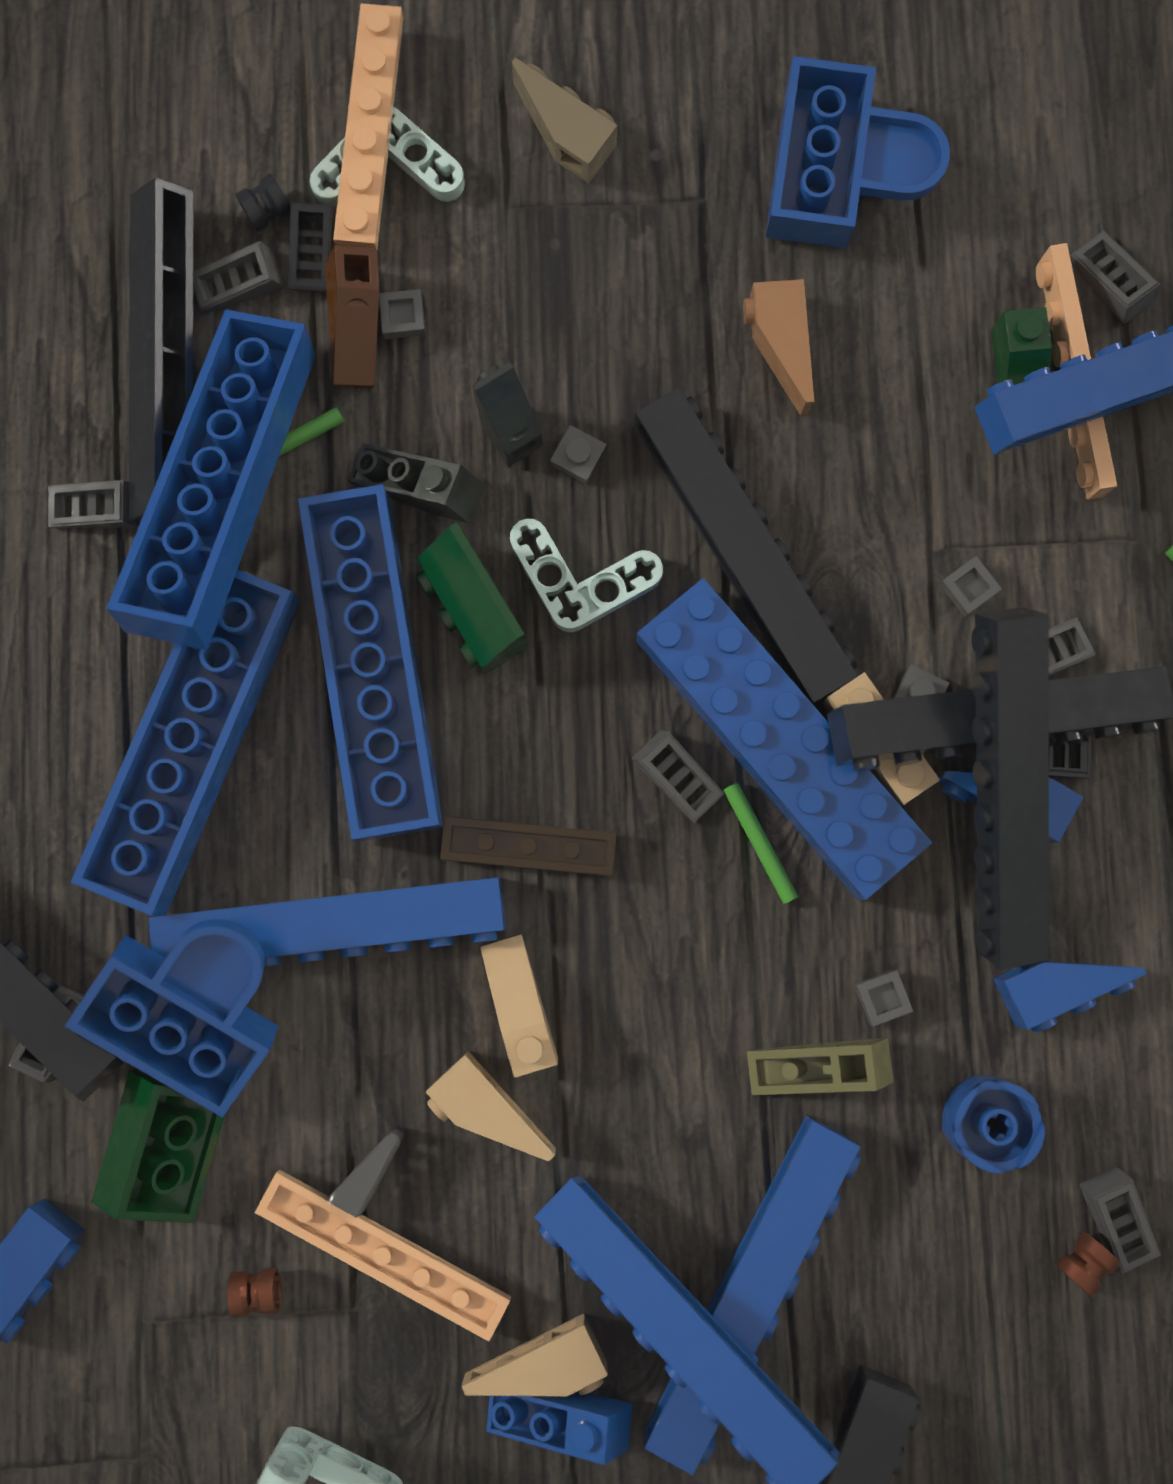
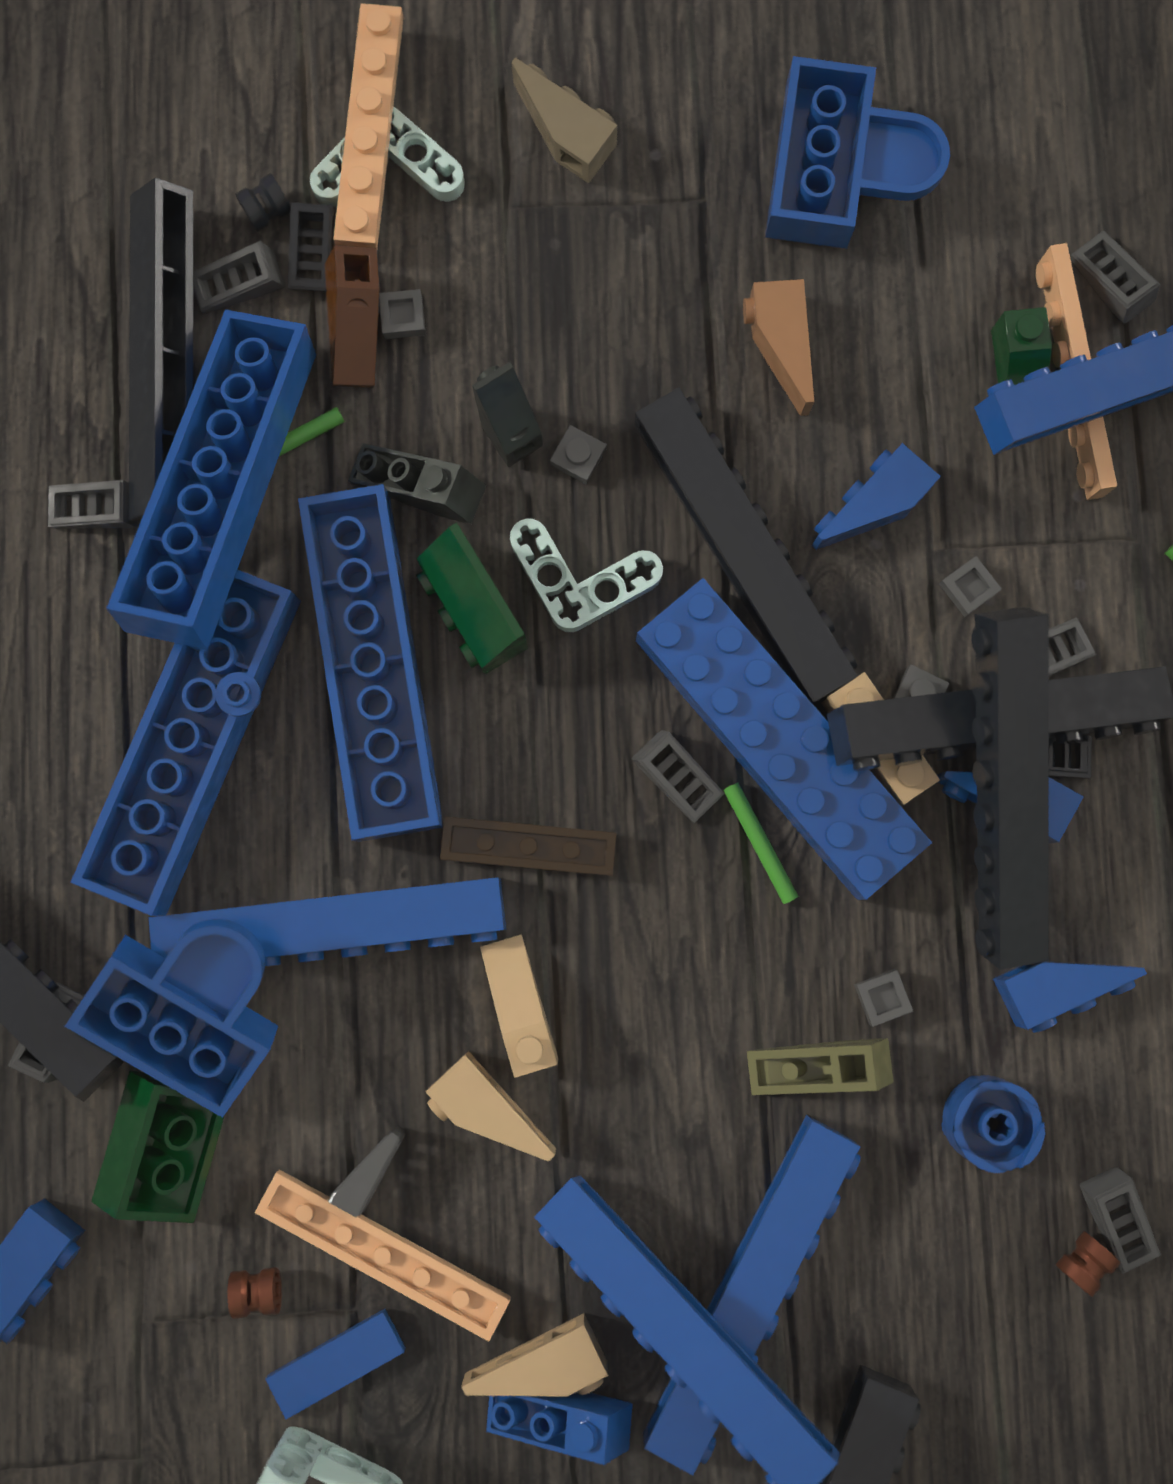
(251, 697): none -> blue plate
(335, 1363): none -> blue tile
(886, 497): none -> blue slope

